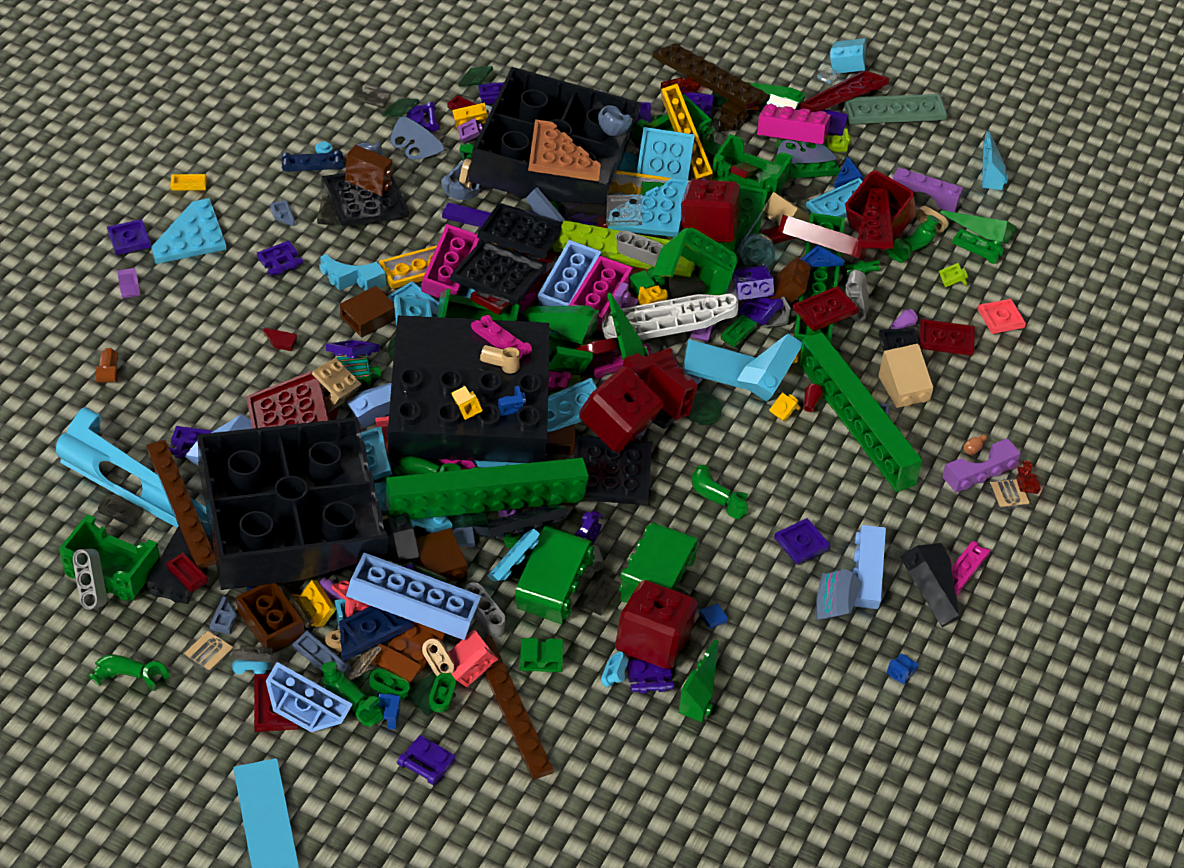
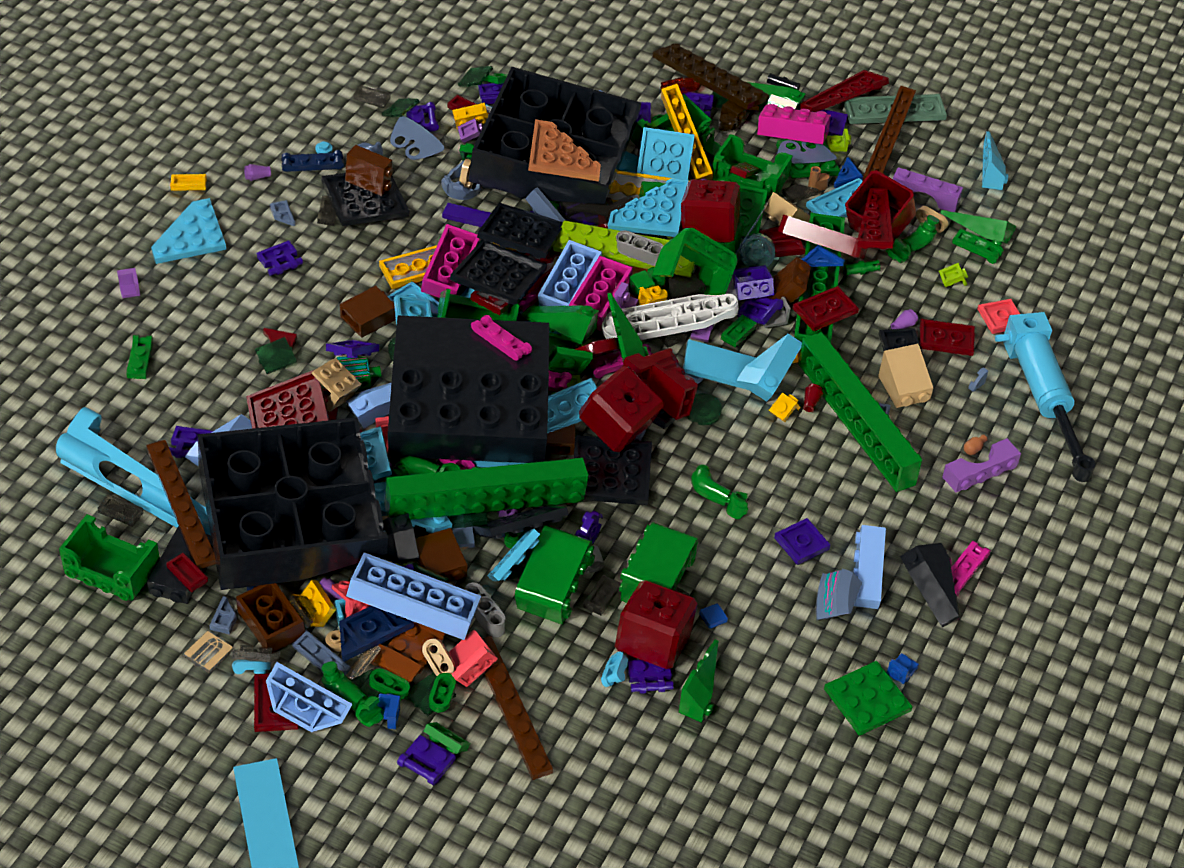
(82, 572): light grey beam -> none
(107, 368): dark orange piece -> none
(114, 665): green piece -> none
(128, 237): dark purple plate -> none
(139, 357): none -> green plate
(256, 172): none -> medium lavender cone
(275, 355): none -> clear green piece
(348, 275): medium azure arch -> none
(443, 735): none -> green plate
(466, 402): yellow brick -> none
(497, 78): none -> green tile
(506, 358): tan piece -> none
(510, 405): blue bracket -> none
(541, 655): green brick -> none
(613, 121): sand blue piece -> none
(624, 210): clear tile -> none
(782, 81): none -> black pin
(788, 247): none -> dark red tile
(818, 179): none -> medium nougat piece
(828, 76): clear tile -> none
(848, 55): medium azure slope -> none
(857, 291): light grey beam -> none
(868, 698): none -> green plate
(890, 130): none -> reddish brown plate
(980, 380): none -> sand blue tile
(1008, 494): piece -> none
(1026, 481): clear red plate -> none
(1028, 340): none -> medium azure piece

